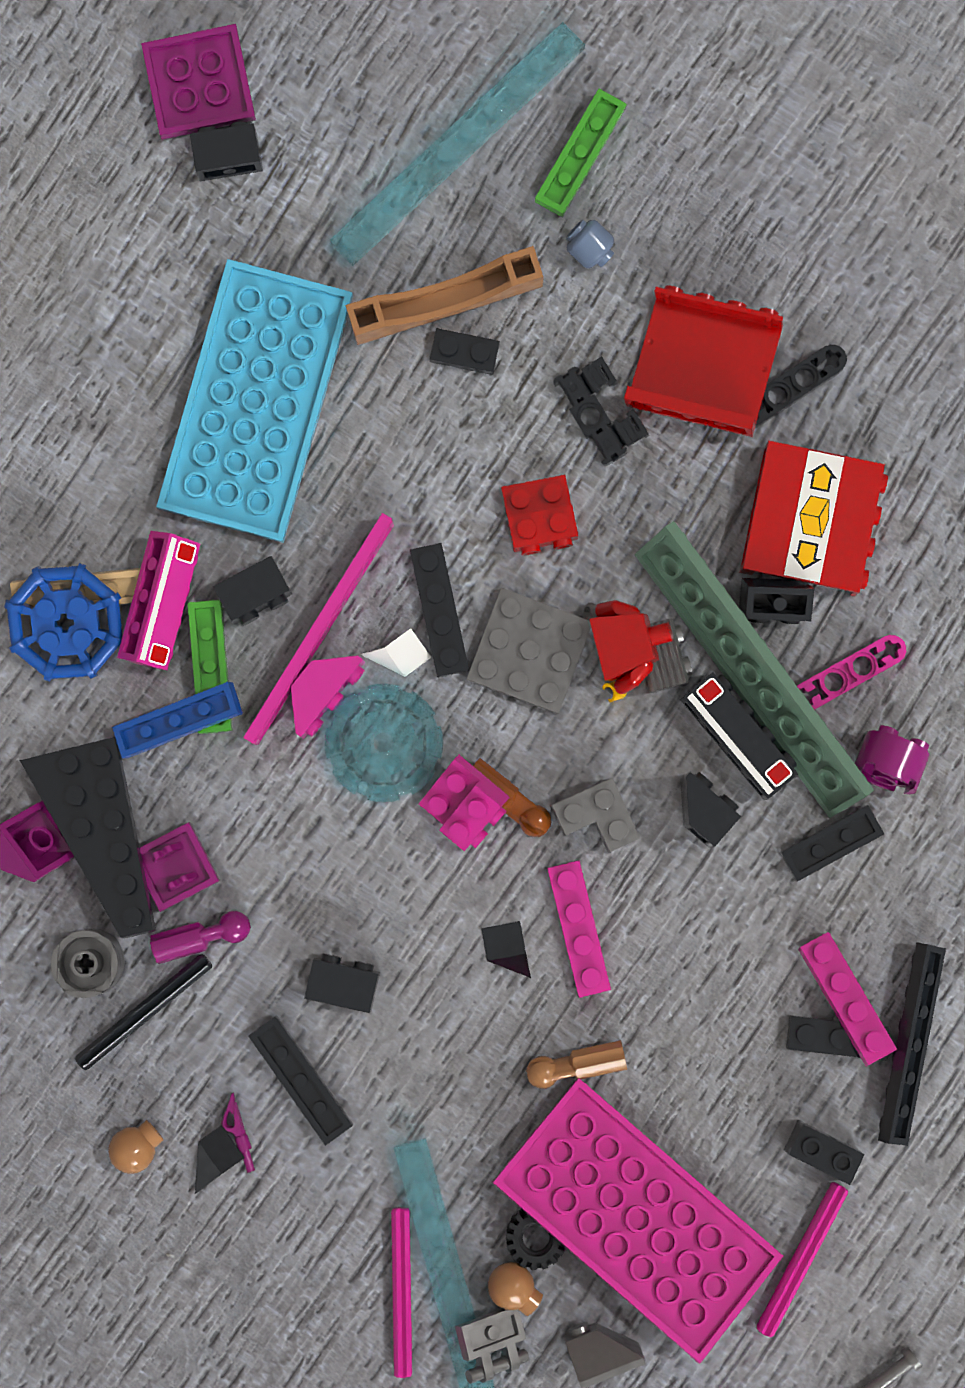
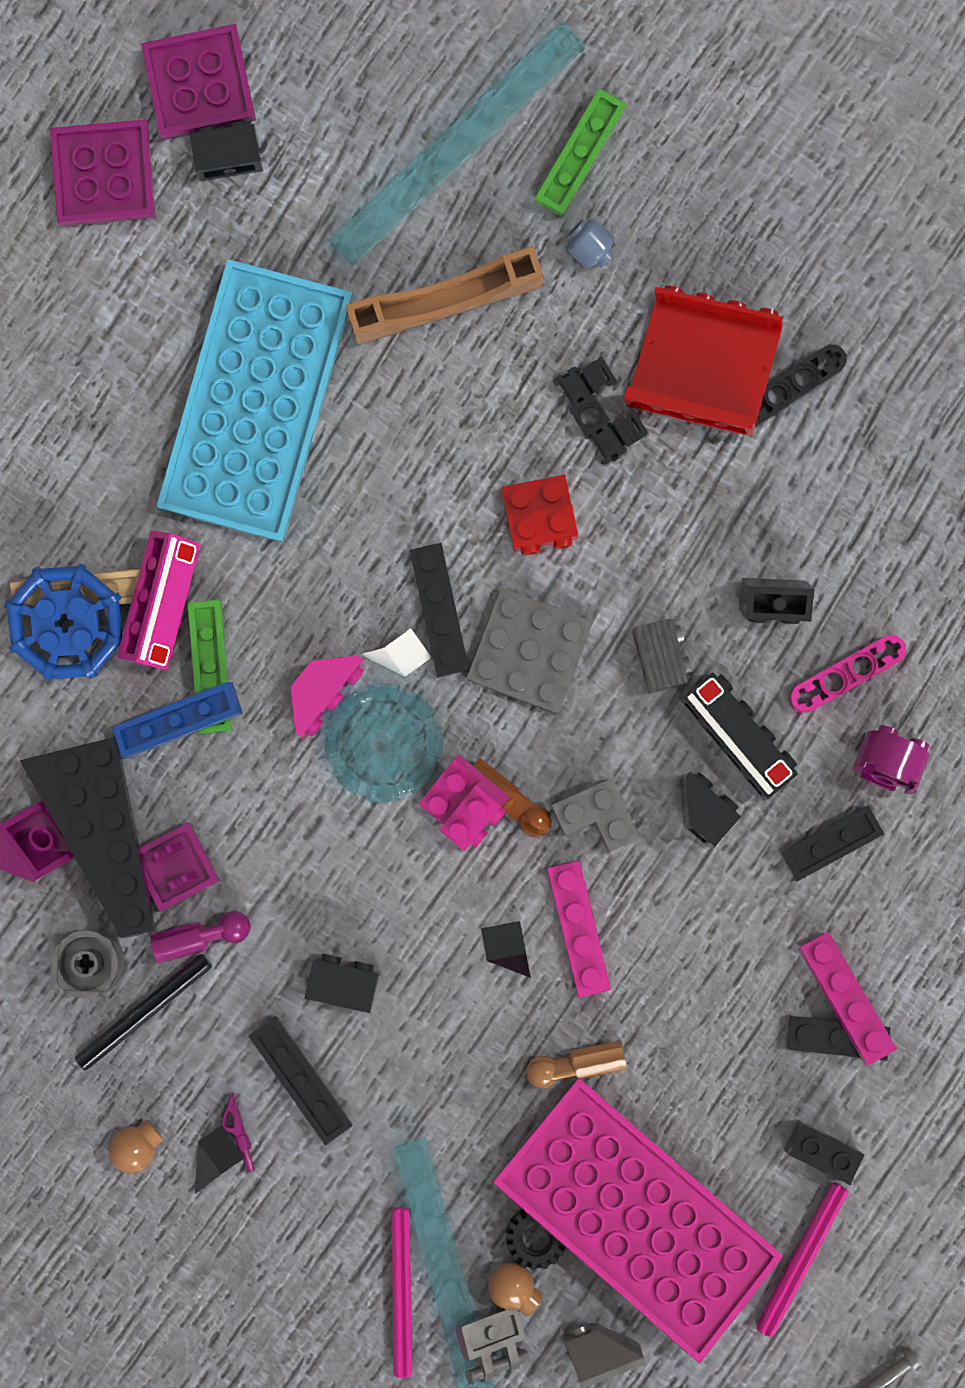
(102, 172): none -> magenta plate
(253, 591): black brick -> none
(319, 629): dark pink tile -> none
(464, 351): black plate -> none
(625, 644): red torso -> none
(753, 670): sand green plate -> none
(814, 517): red panel -> none
(911, 1044): black plate -> none

